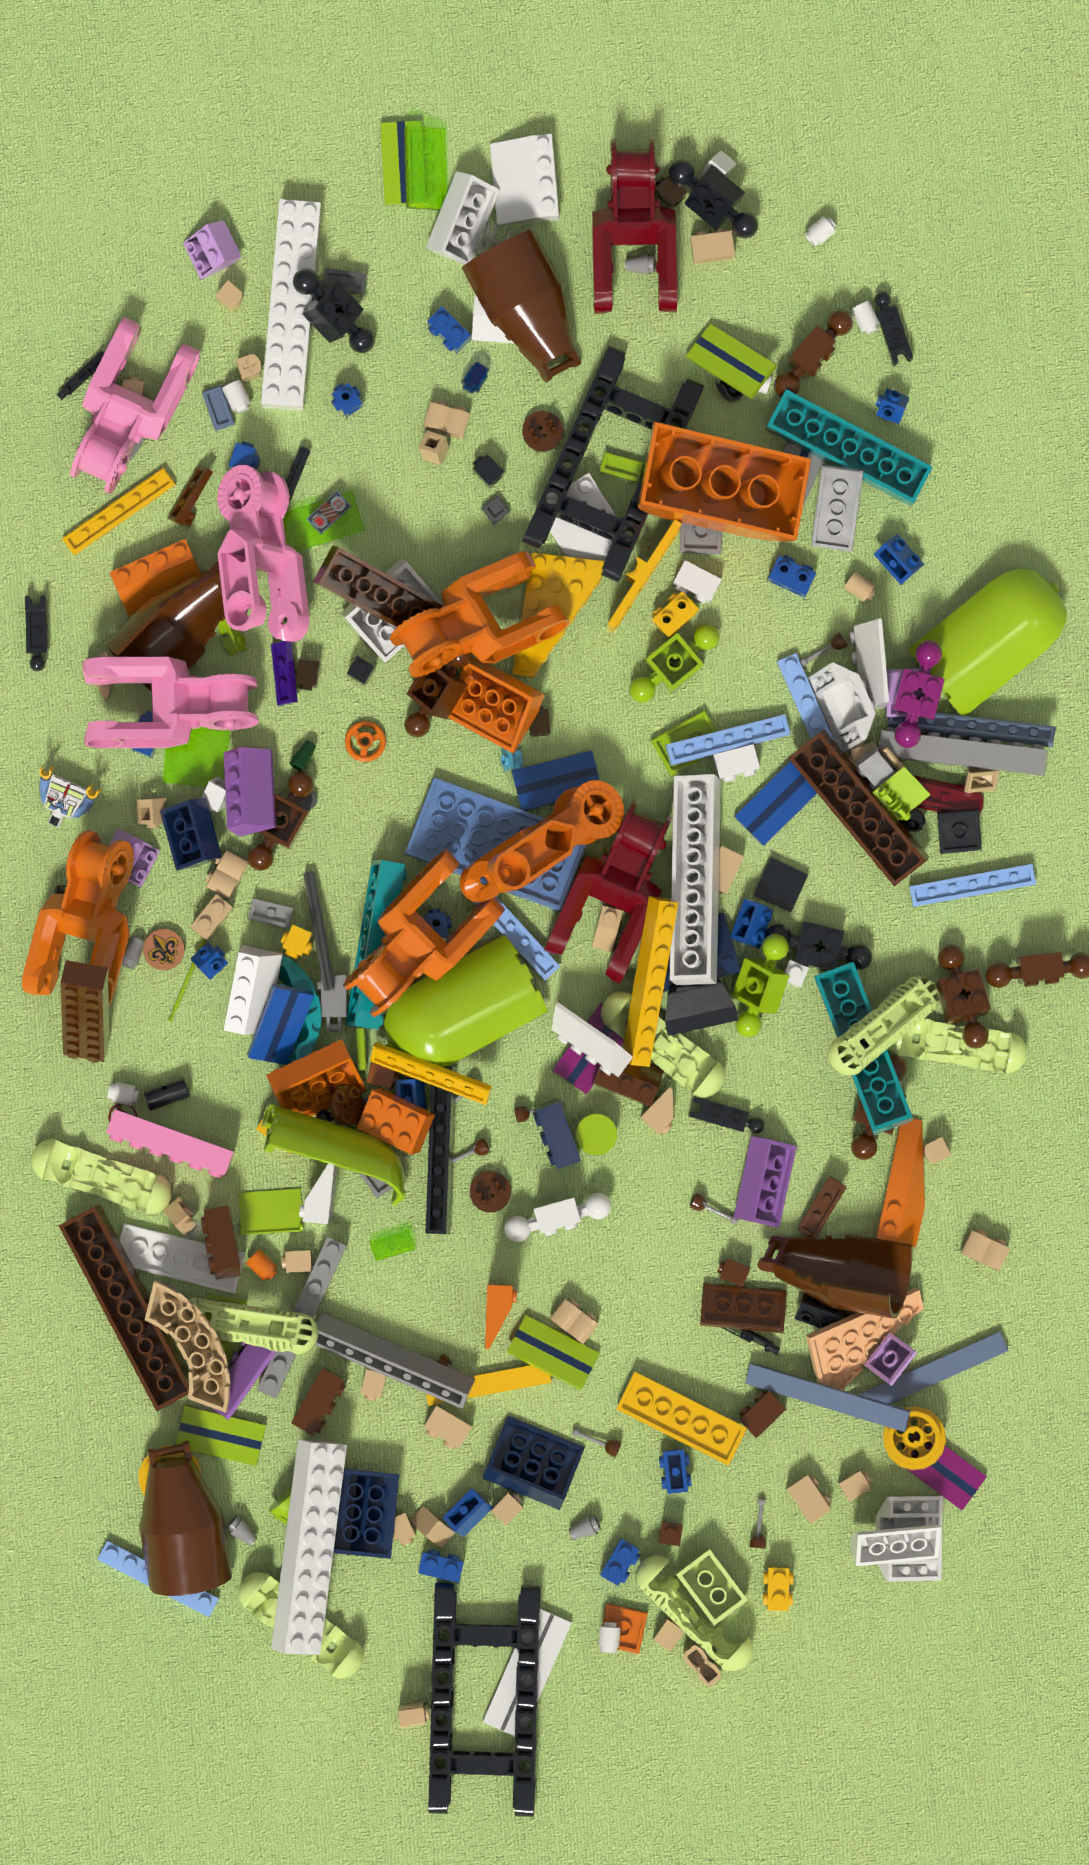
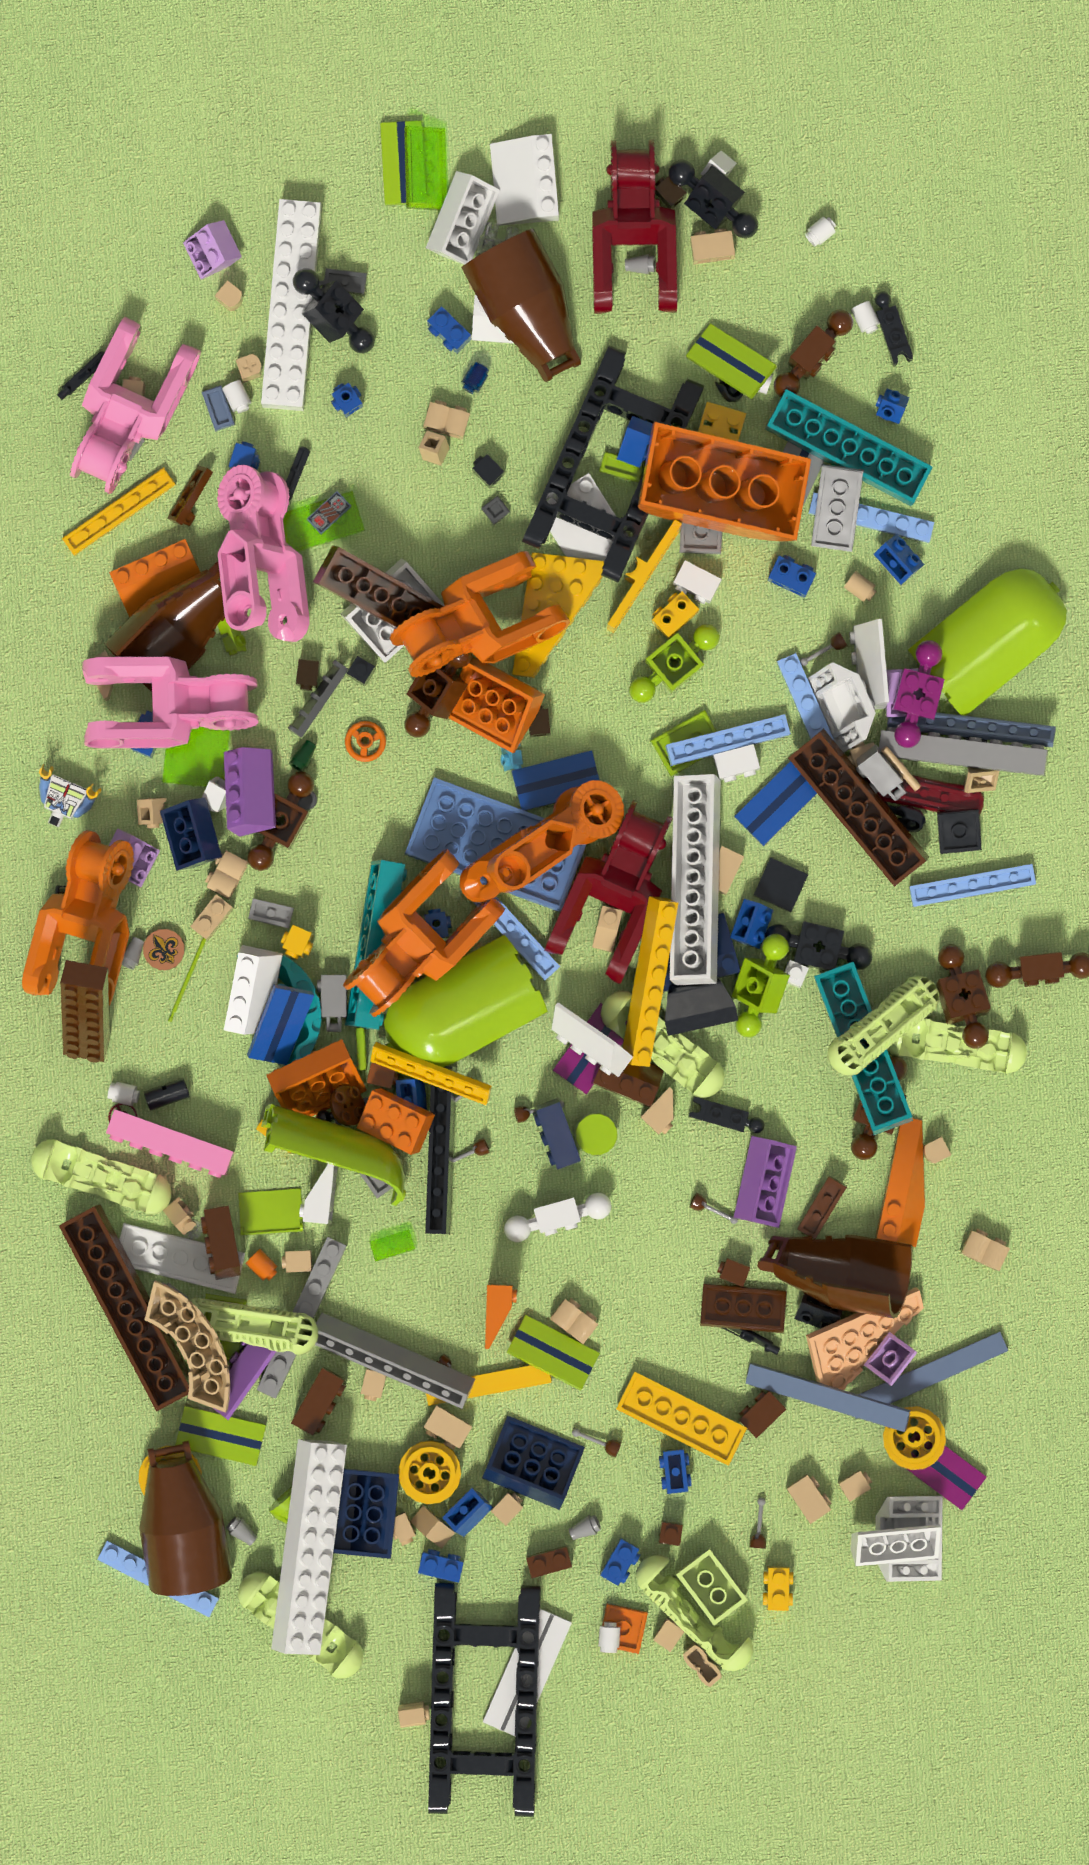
(36, 632): black plate -> none
(209, 960): blue brick -> none
(284, 673): dark purple plate -> none
(318, 699): none -> dark grey hinge
(319, 931): dark grey axle -> none
(446, 1486): none -> yellow wheel
(498, 1186): reddish brown plate -> none
(534, 436): reddish brown plate -> none
(548, 1561): none -> reddish brown brick
(635, 442): none -> blue brick
(723, 420): none -> yellow brick
(888, 522): none -> light blue plate
(901, 793): lime hinge -> none

